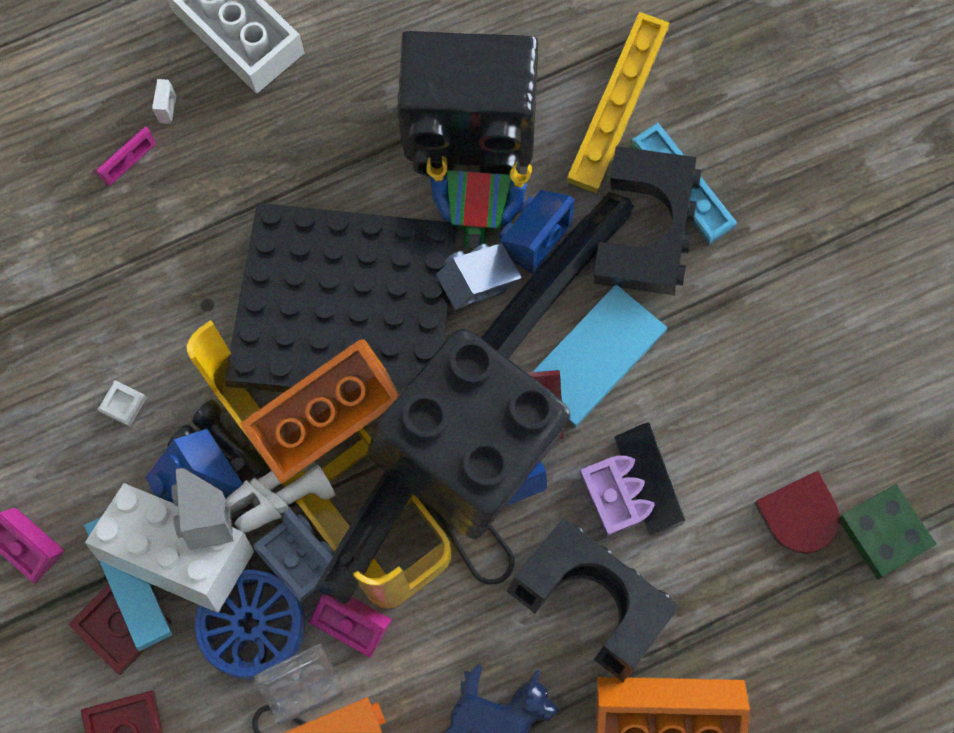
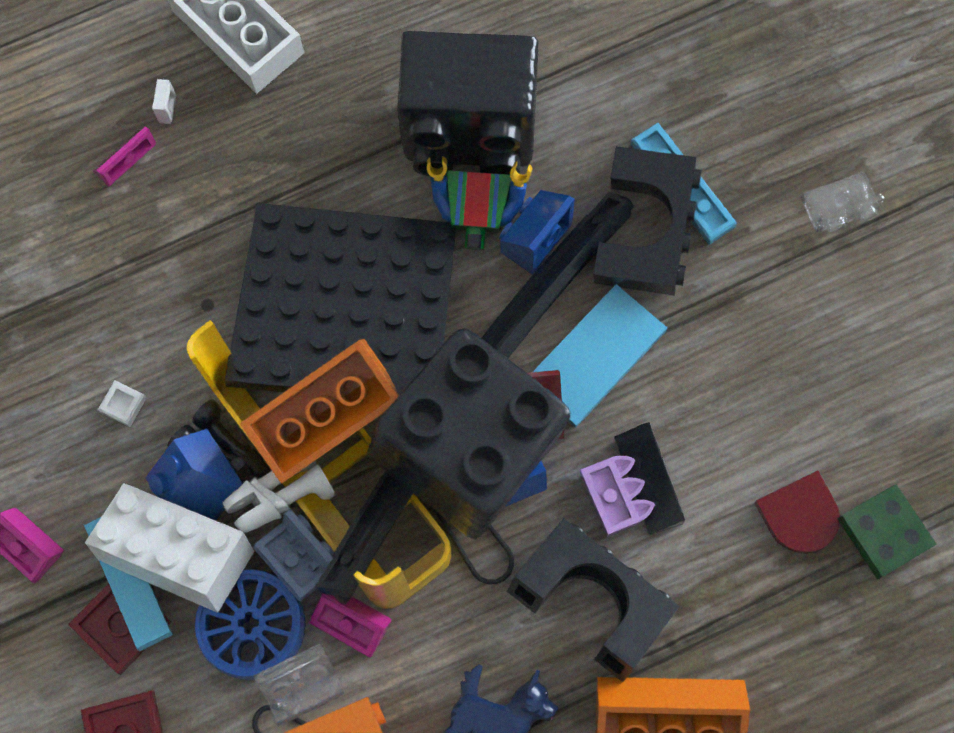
(203, 512): light grey slope -> none
(477, 275): sand blue brick -> none
(617, 103): yellow plate -> none
(842, 202): none -> clear bracket

